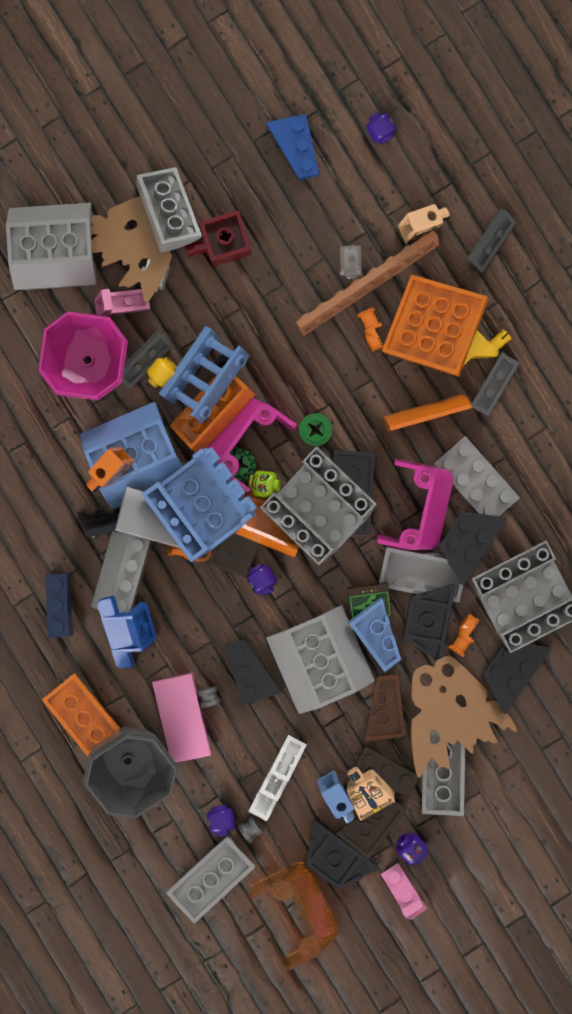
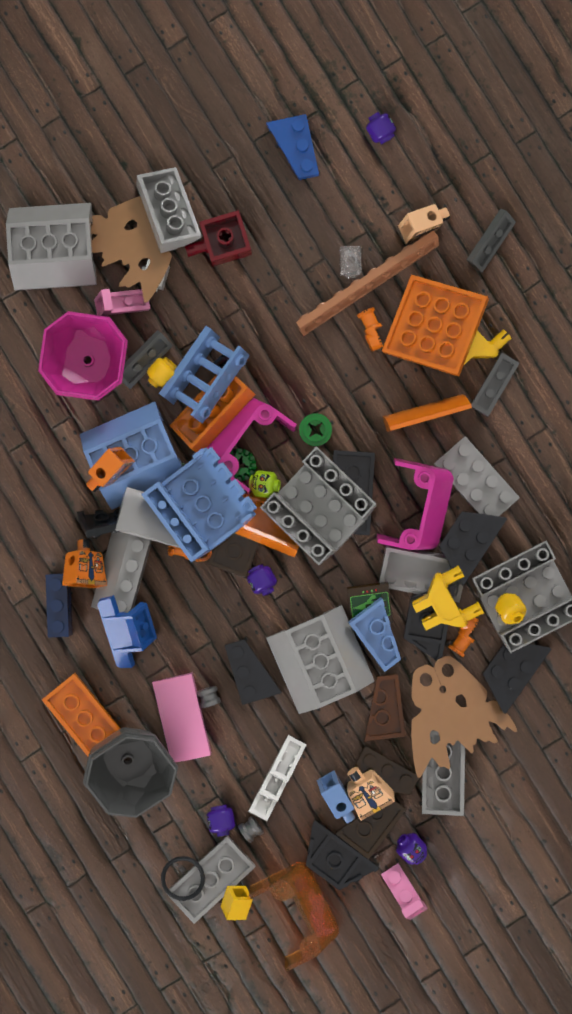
(84, 567): none -> orange torso
(182, 898): none -> black tyre
(236, 903): none -> yellow brick
(443, 603): none -> yellow connector
(510, 608): none -> yellow head

